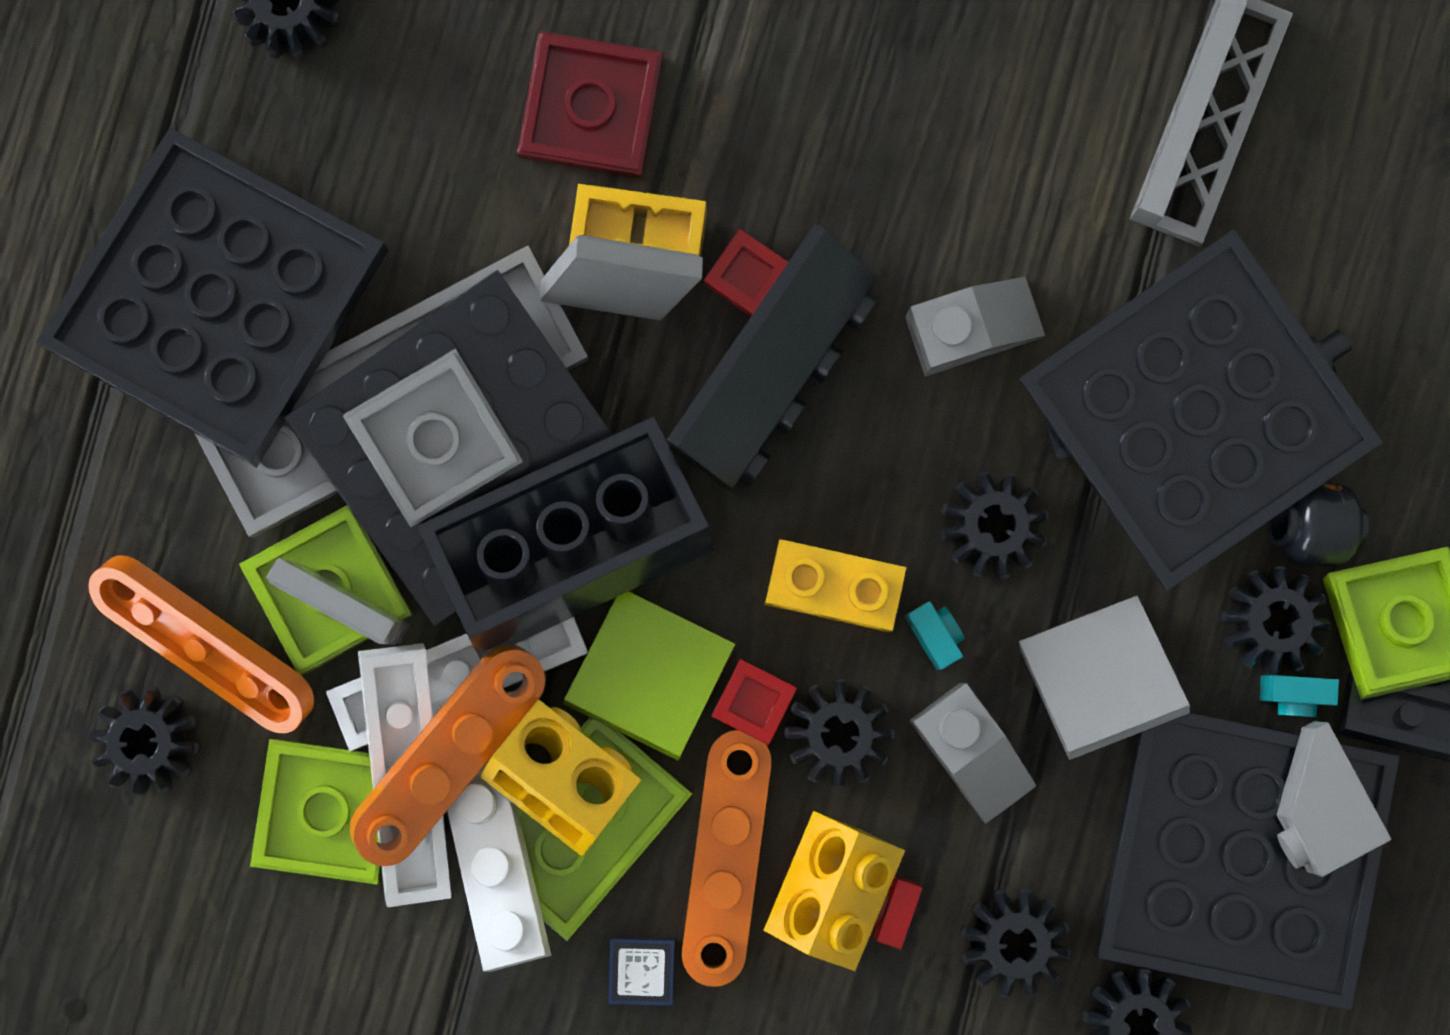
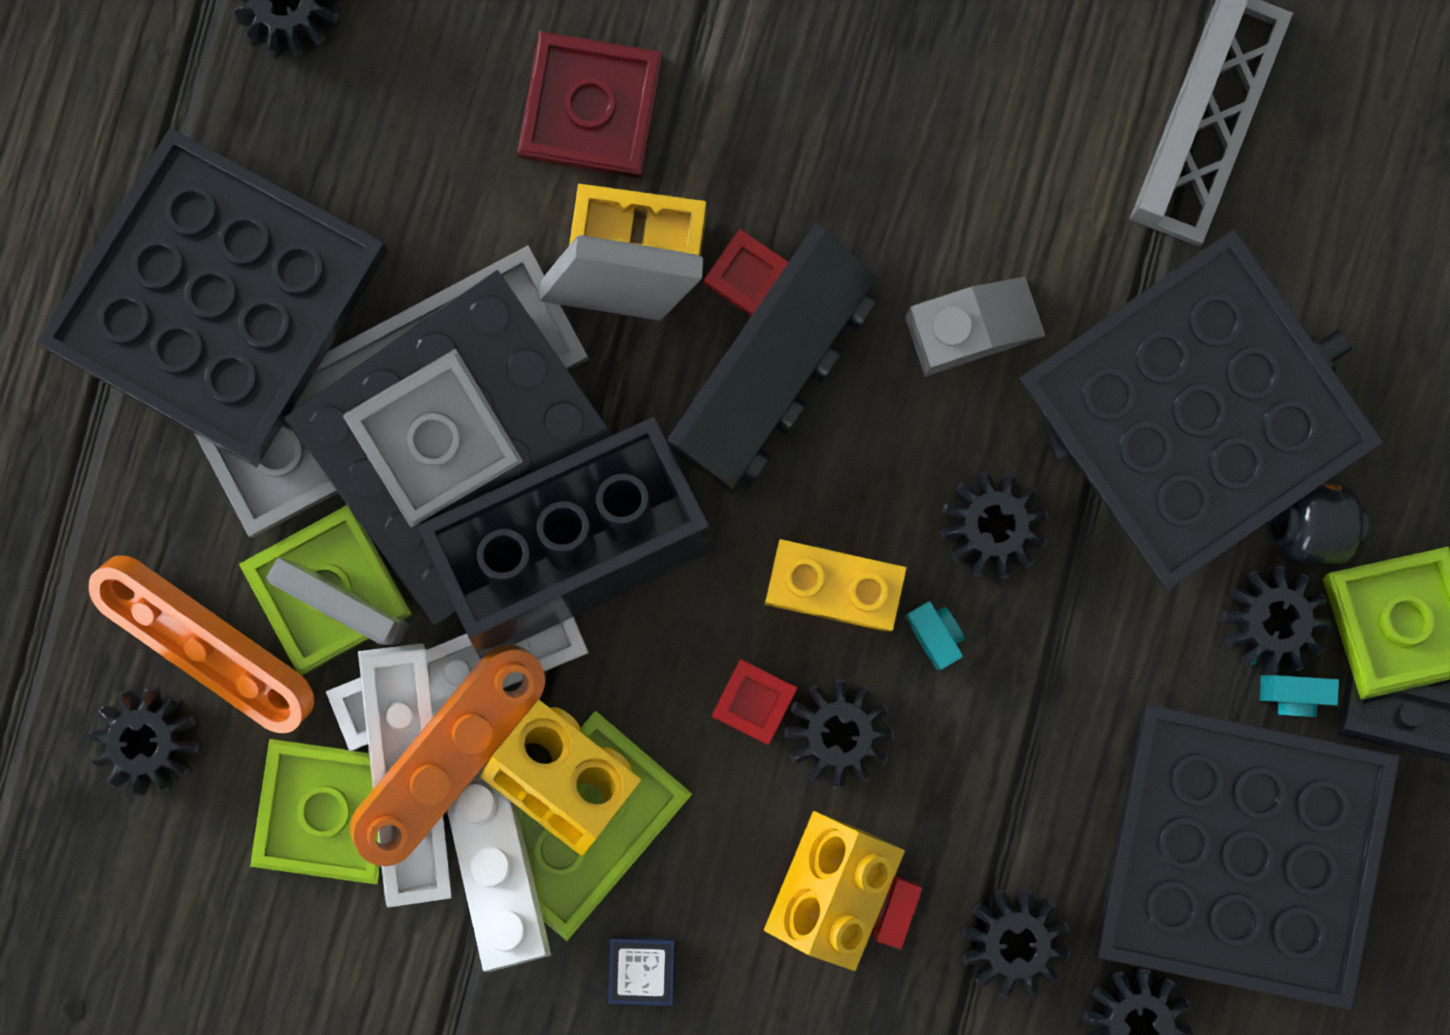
(649, 674): lime tile -> none
(726, 859): orange plate -> none
(973, 751): light grey slope -> none
(1104, 677): light grey tile -> none
(1325, 806): light grey slope -> none

